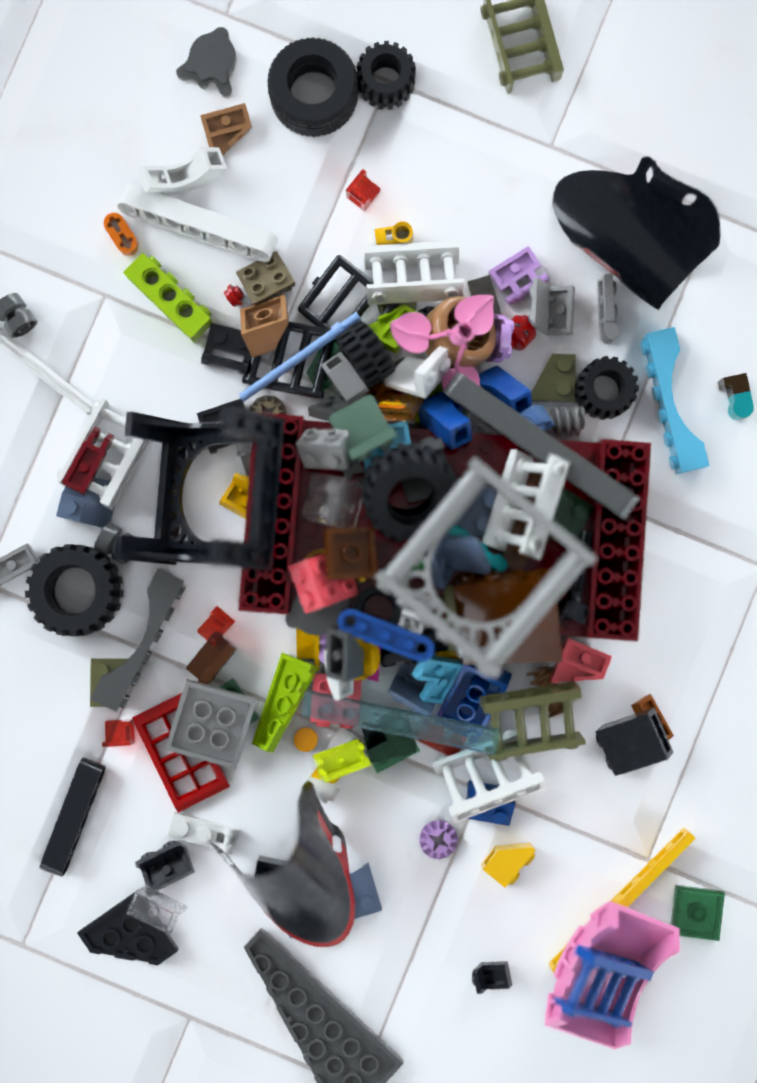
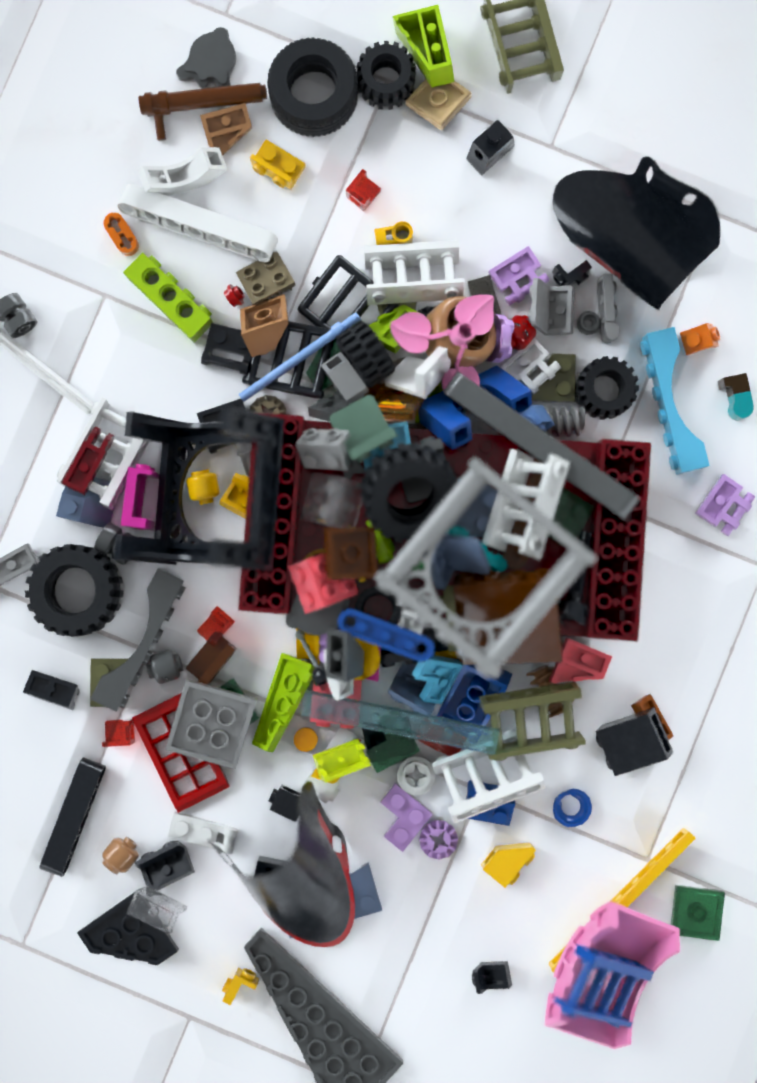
(51, 689): none -> black hinge
(120, 855): none -> medium nougat head
(135, 497): none -> dark pink panel
(164, 666): none -> dark grey head
(166, 102): none -> reddish brown cylinder
(203, 486): none -> yellow head
(231, 986): none -> yellow bracket
(277, 164): none -> yellow bracket
(285, 802): none -> black brick
(318, 674): none -> hinge
(384, 546): none -> lime plant
(410, 815): none -> lavender plate
(424, 783): none -> white gear
(425, 39): none -> lime wedge
(438, 103): none -> tan plate
(492, 144): none -> black torso
(527, 361): none -> white plate
(577, 276): none -> black bracket
(580, 817): none -> blue piece
(593, 317): none -> dark grey plate
(700, 338): none -> orange bracket
(720, 499): none -> lavender plate

